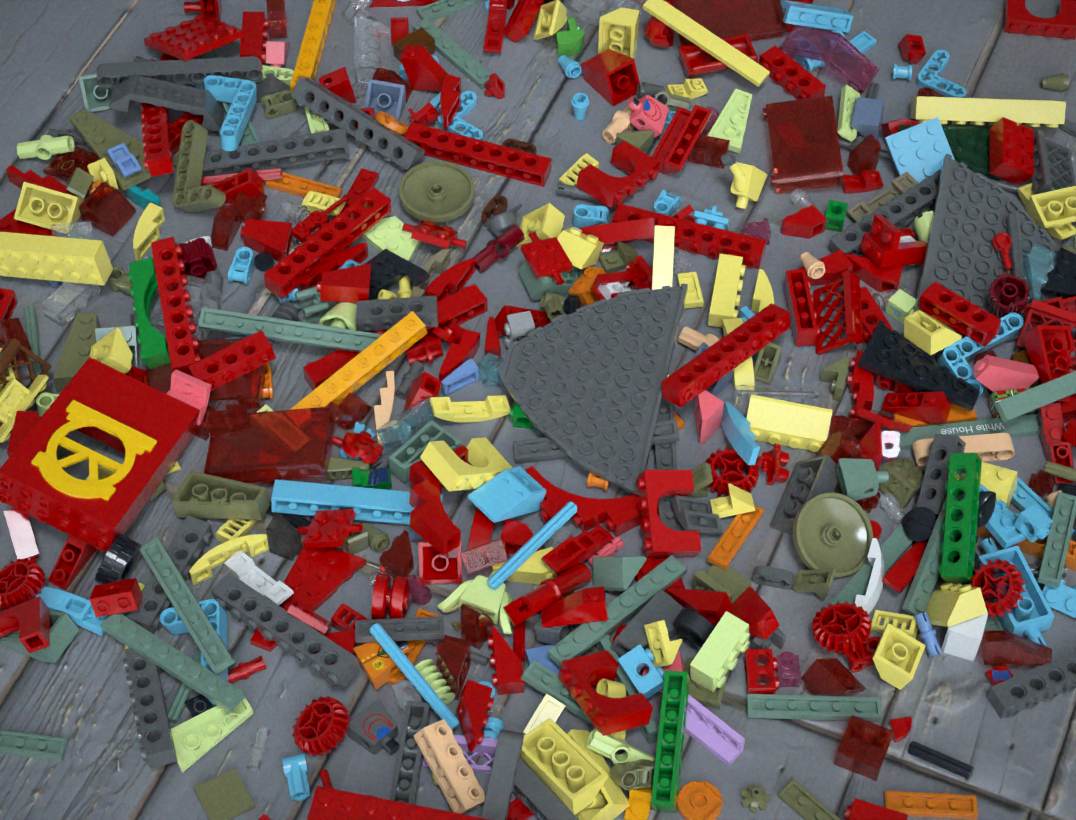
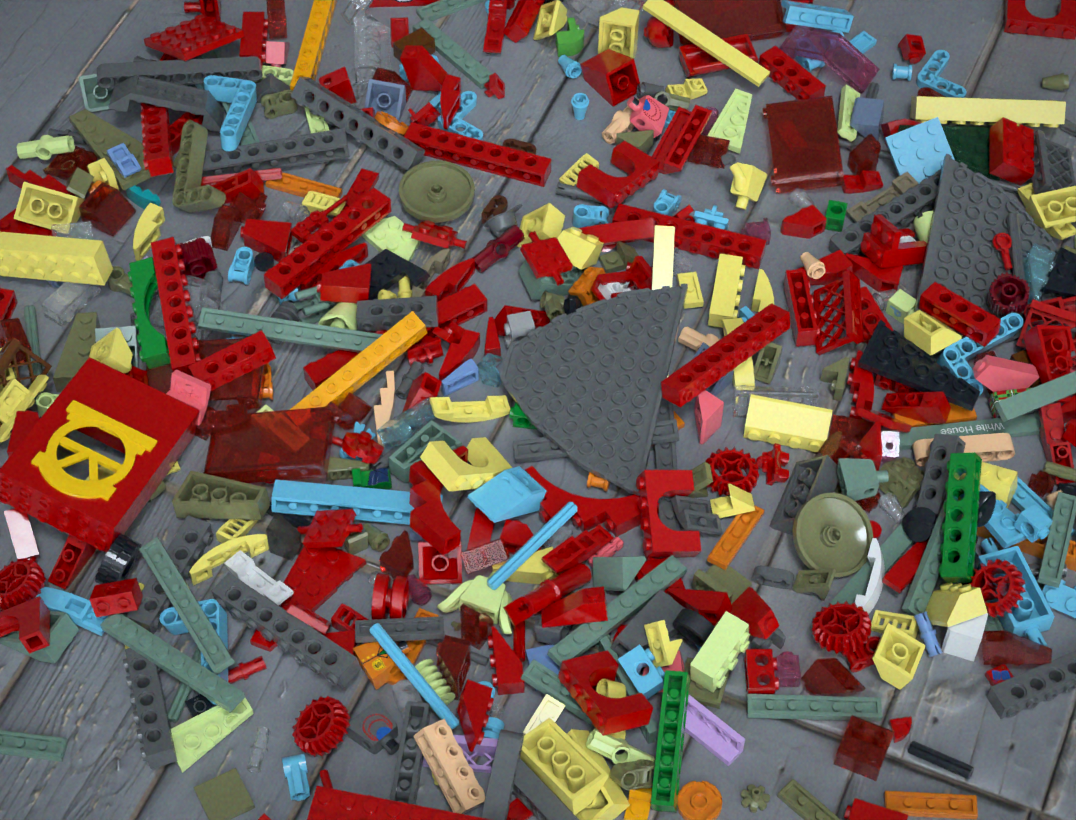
(739, 435): medium azure slope -> none

